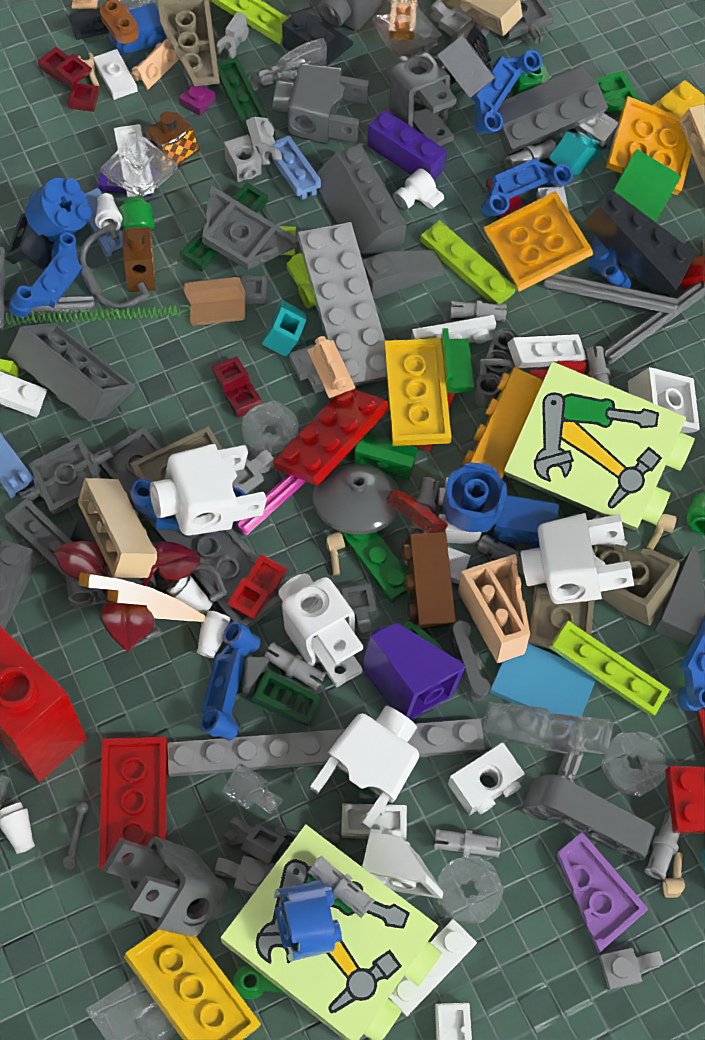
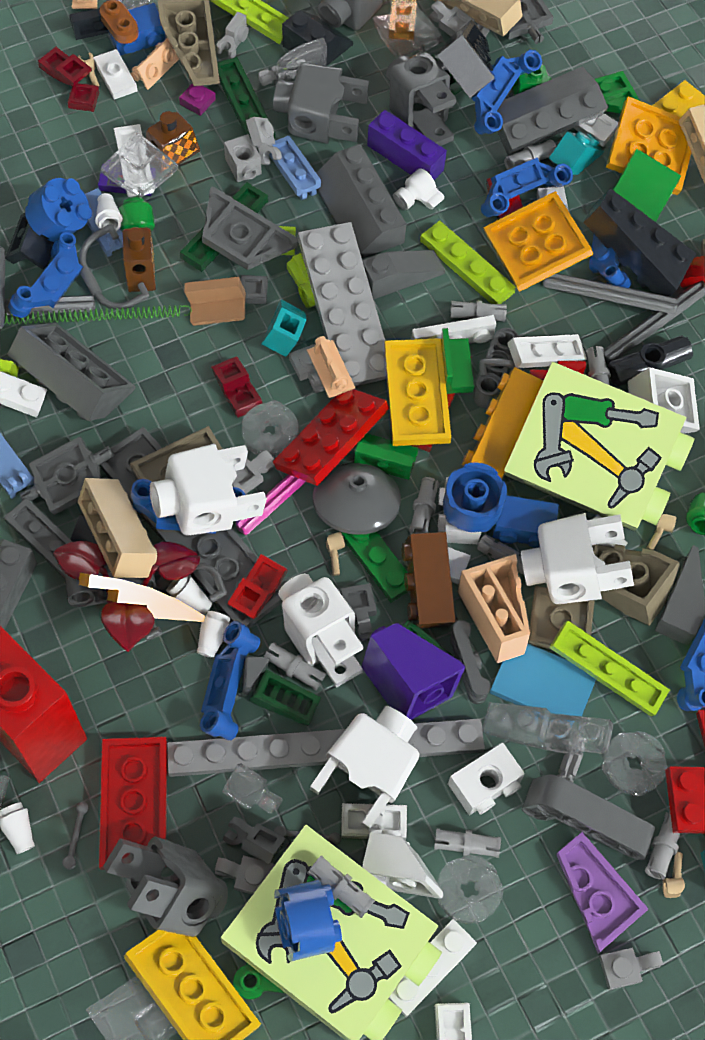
(416, 512): clear red tile -> none
(663, 356): none -> black piece

